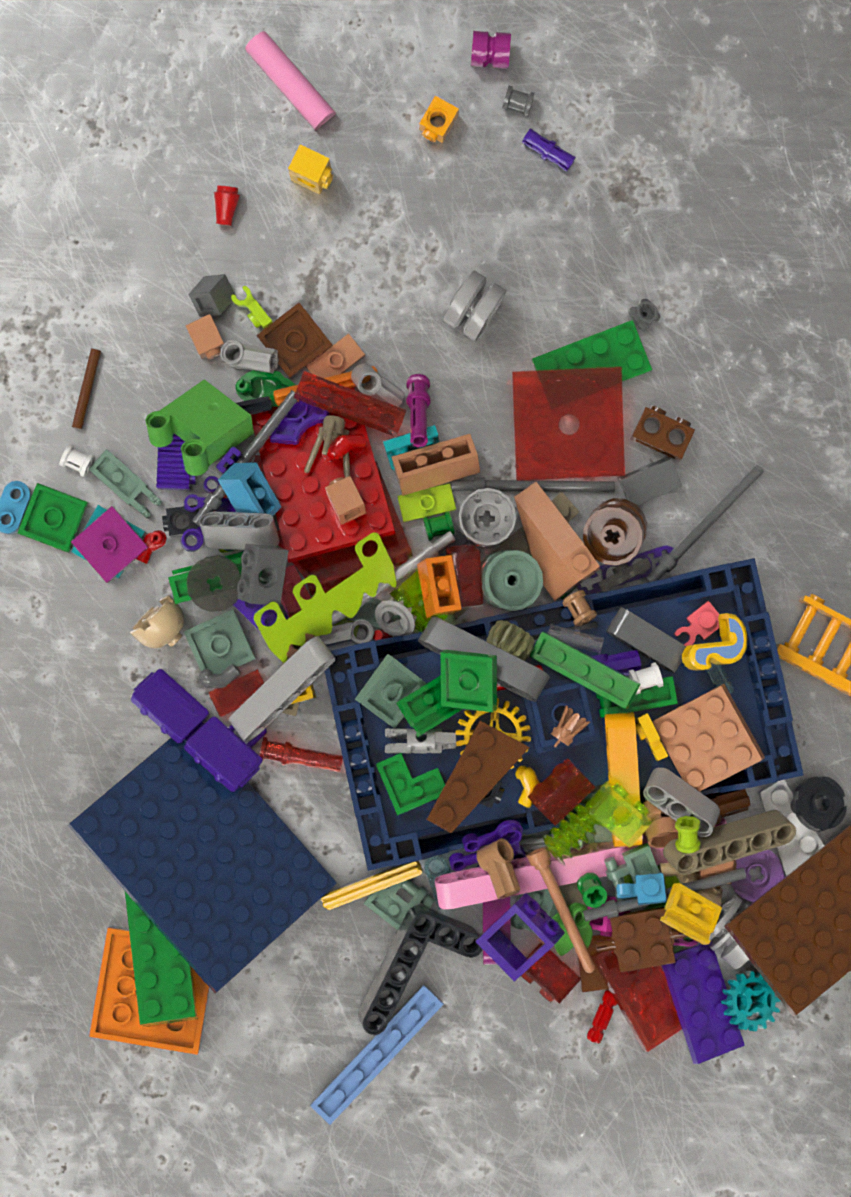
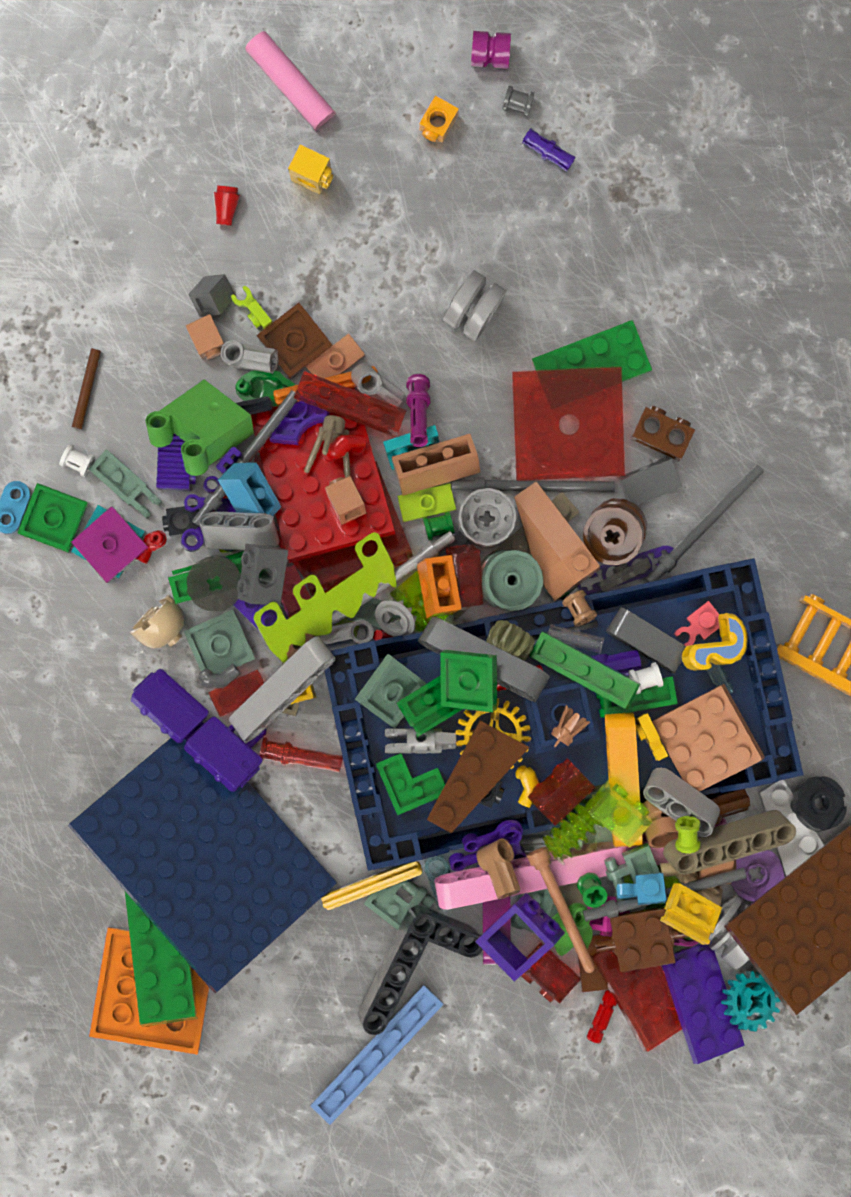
(651, 311): dark grey plate -> none

